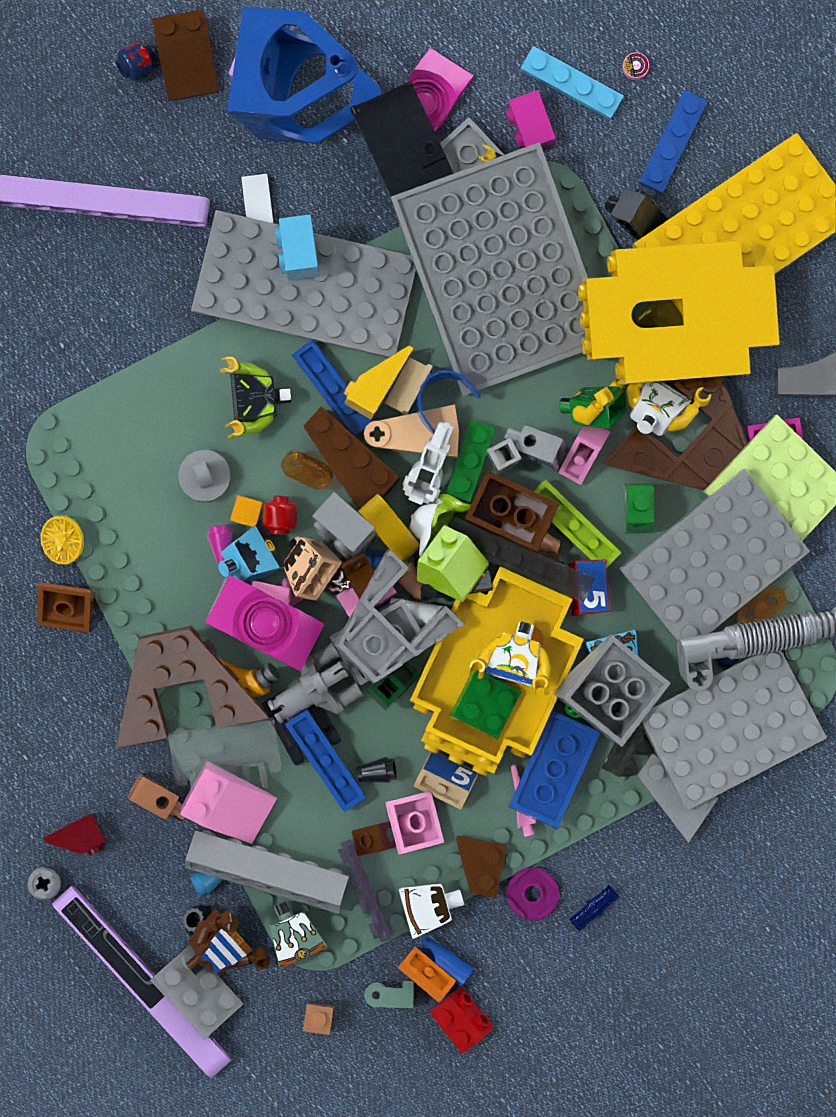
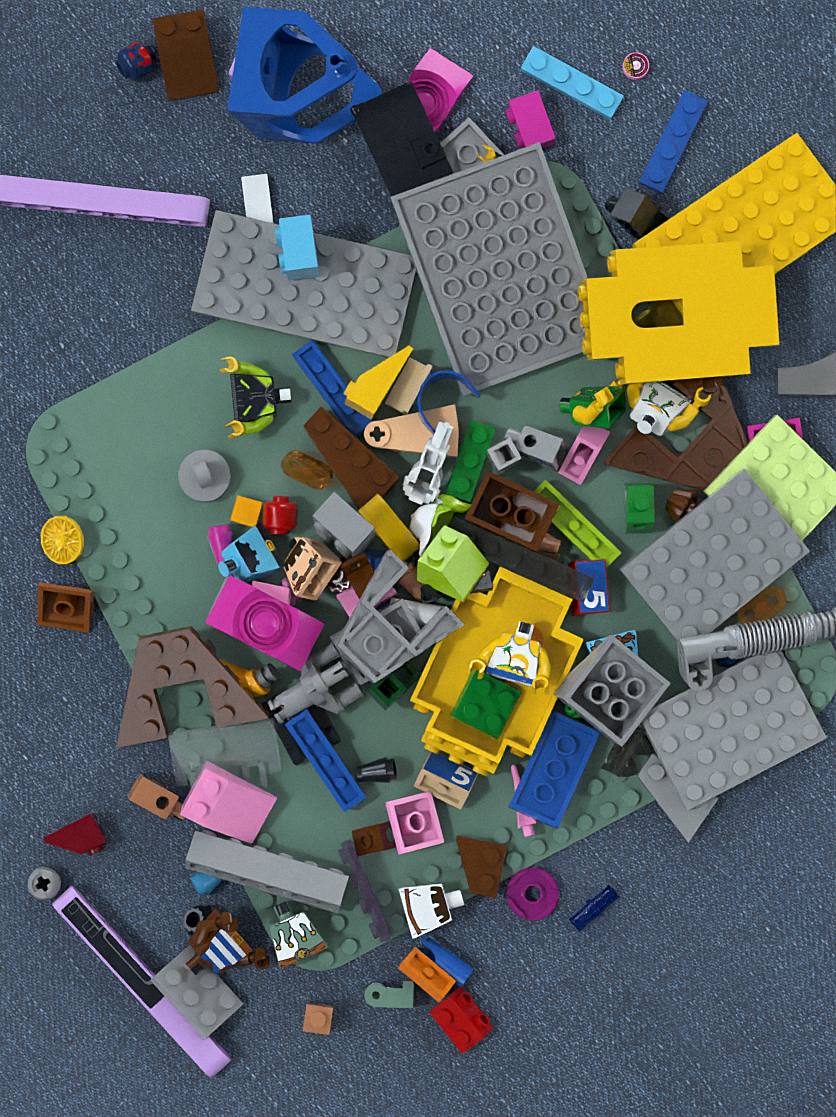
(681, 503): none -> reddish brown piece

